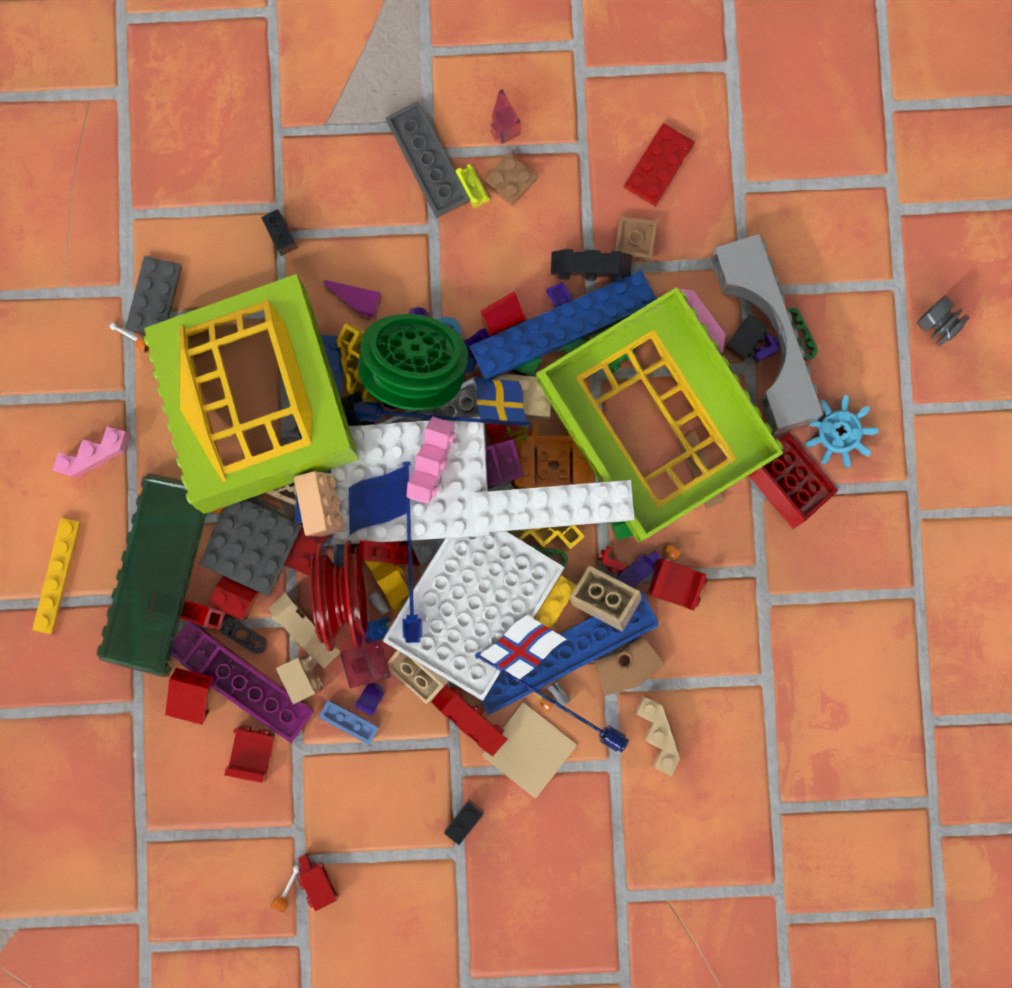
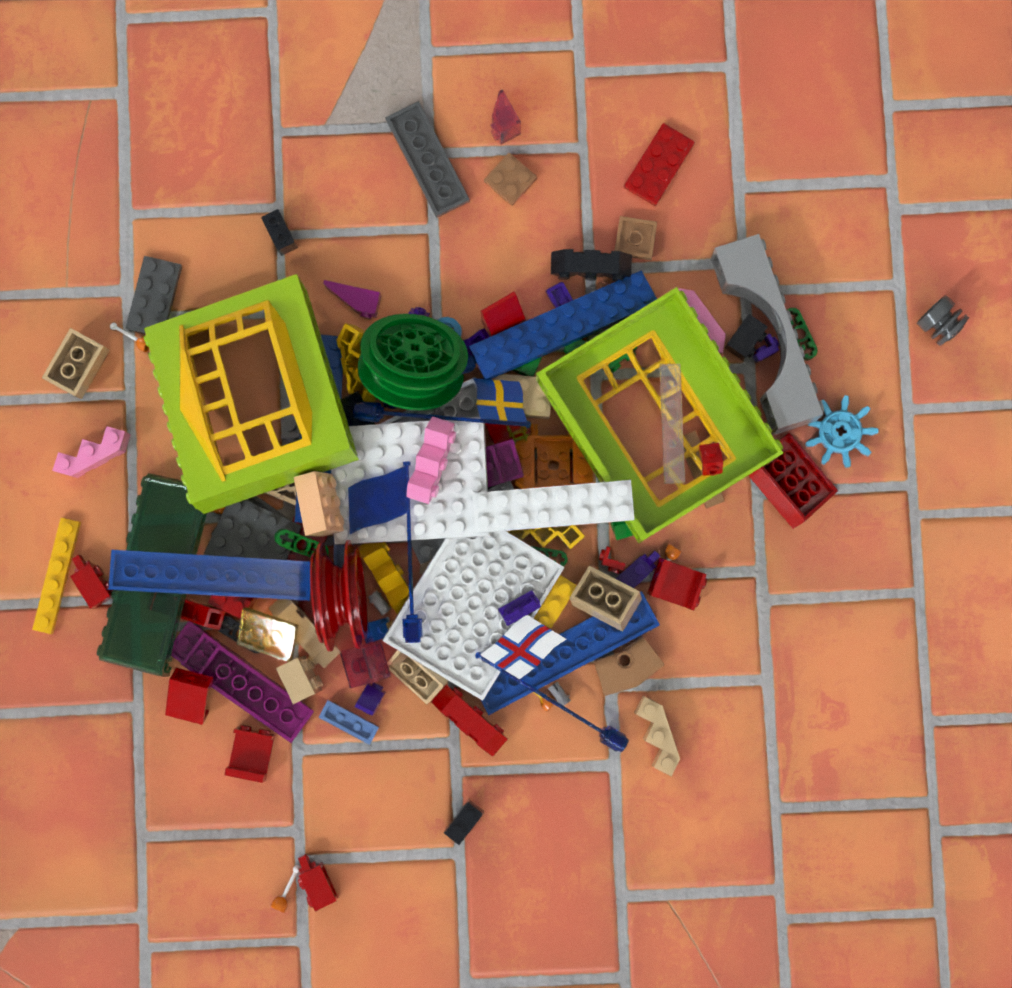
(75, 363): none -> tan brick
(90, 582): none -> red hinge
(209, 575): none -> blue plate
(267, 634): none -> clear yellow plate
(286, 544): none -> green beam
(385, 552): red hinge -> none
(472, 186): neon yellow hinge -> none
(519, 607): none -> dark purple hinge
(532, 750): tan piece -> none
(672, 423): none -> clear tile
(711, 459): none -> red bracket

